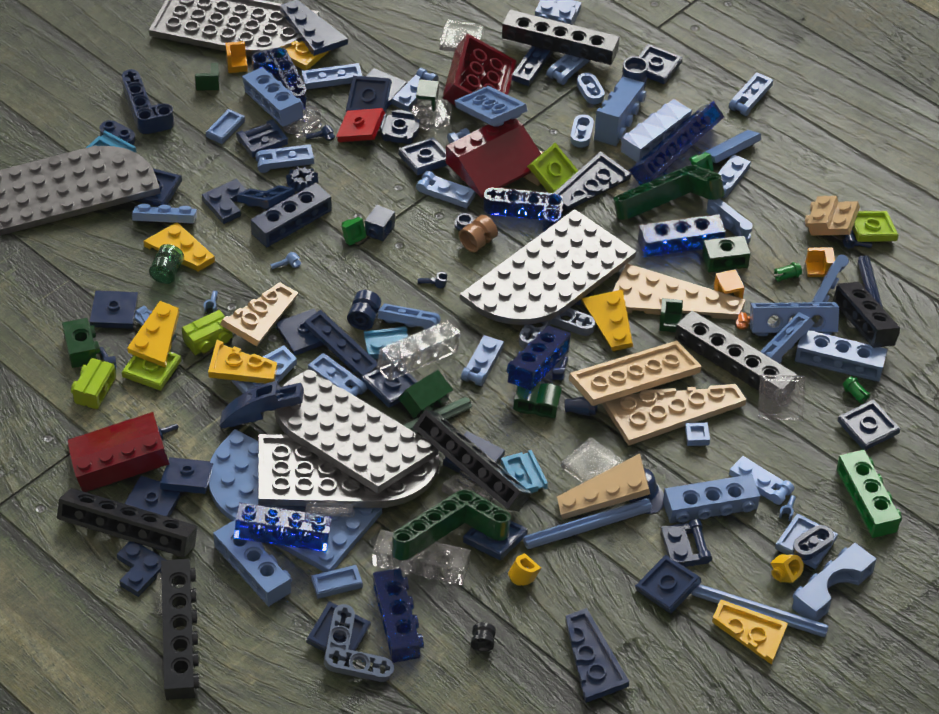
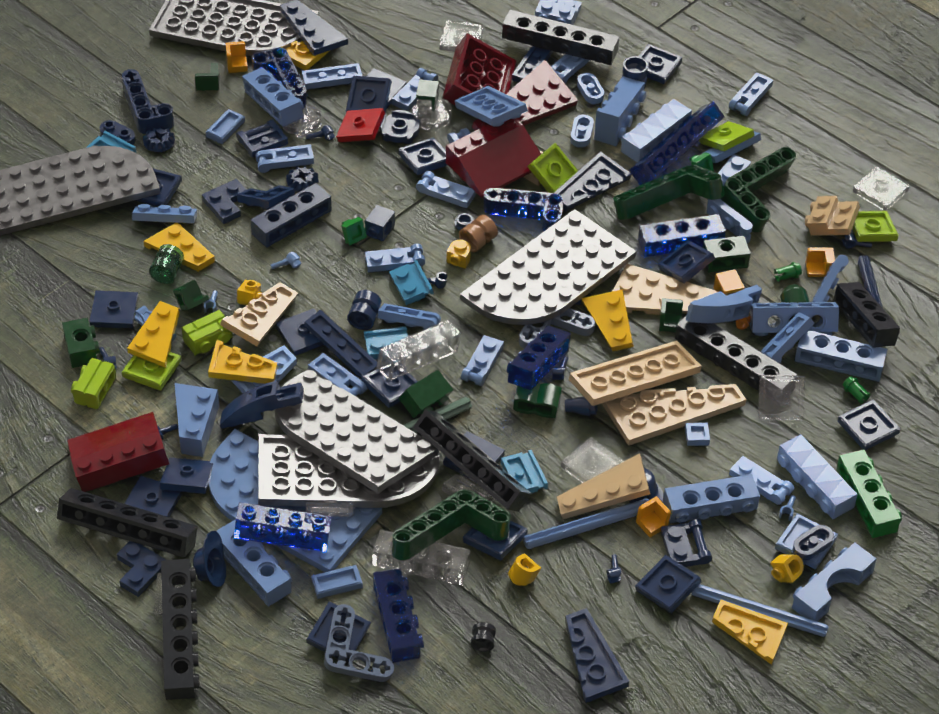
(155, 145): none -> dark blue gear
(189, 295): none -> dark green panel
(196, 416): none -> medium blue wedge
(210, 560): none -> dark blue piece
(248, 291): none -> yellow plate
(393, 258): none -> medium blue plate
(411, 282): none -> dark azure plate
(459, 253): none -> yellow plate
(542, 93): none -> wing
(614, 574): none -> dark blue hand
(653, 516): none -> light orange panel
(686, 261): none -> dark blue plate
(723, 308): none -> medium blue slope
(727, 136): none -> lime plate
(740, 186): none -> dark green beam
(794, 294): none -> dark green head
(816, 476): none -> light blue brick
(881, 188): none -> clear plate

